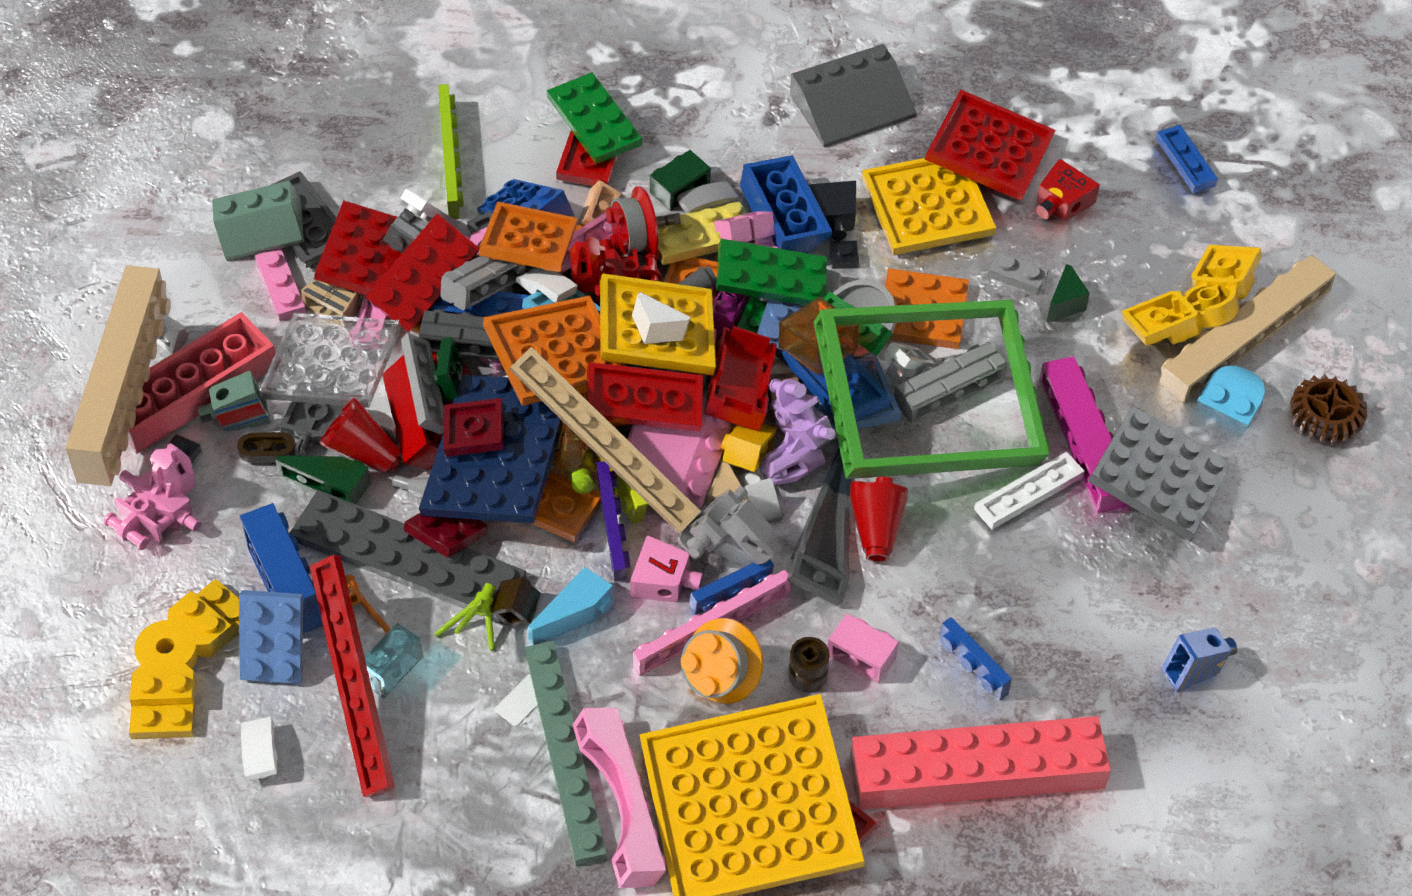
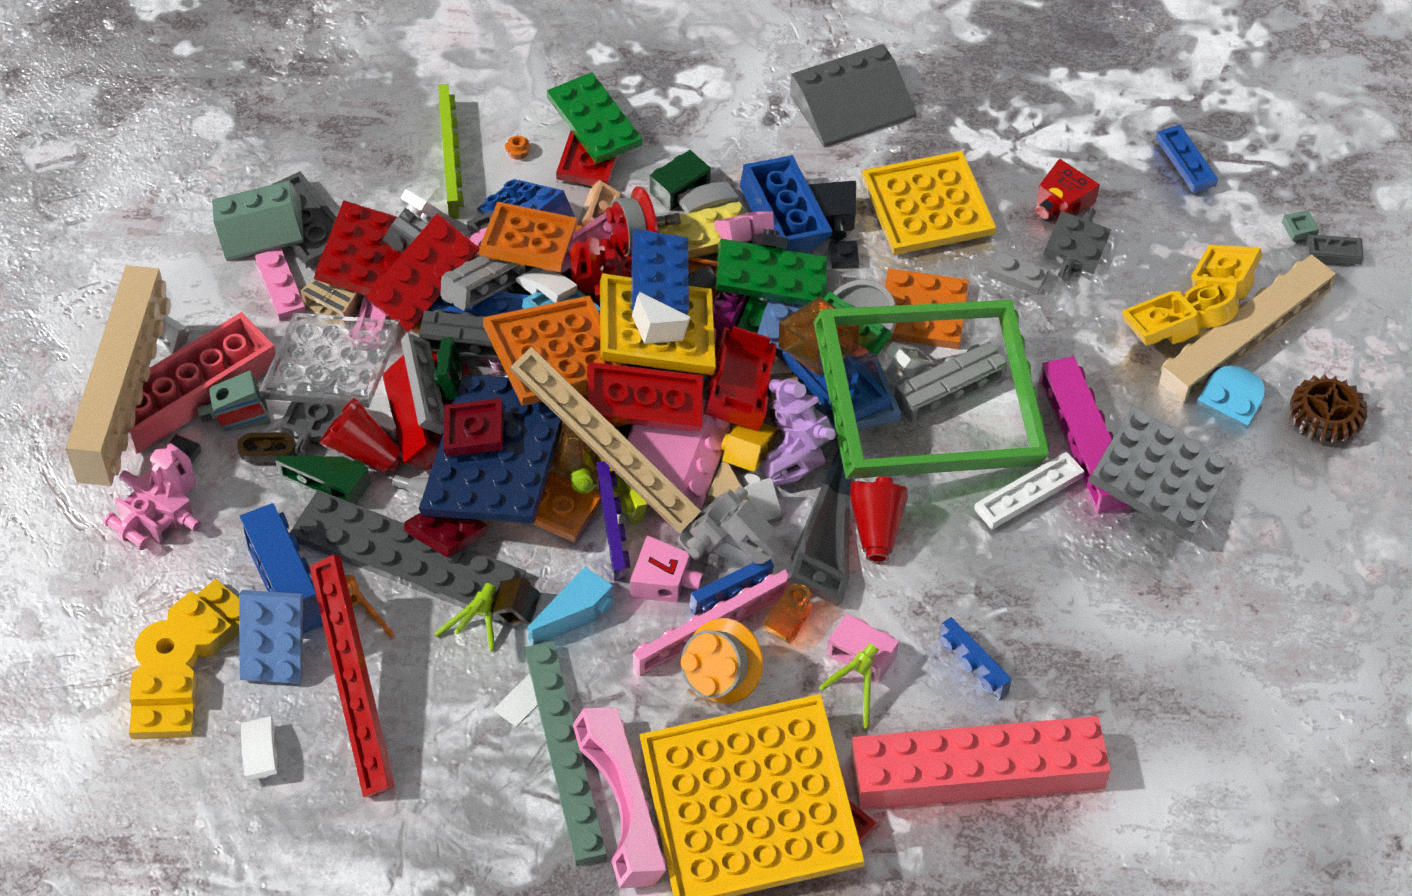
(393, 659): clear light blue brick -> none
(517, 147): none -> orange plate
(660, 269): none -> blue plate
(770, 239): none -> black plate
(789, 613): none -> clear orange piece
(808, 664): dark brown wheel -> none
(862, 664): none -> lime plant
(990, 145): red plate -> none
(1069, 297): dark green slope -> none
(1077, 242): none -> dark grey plate
(1197, 657): torso -> none
(1300, 225): none -> sand green plate
(1335, 249): none -> dark grey plate

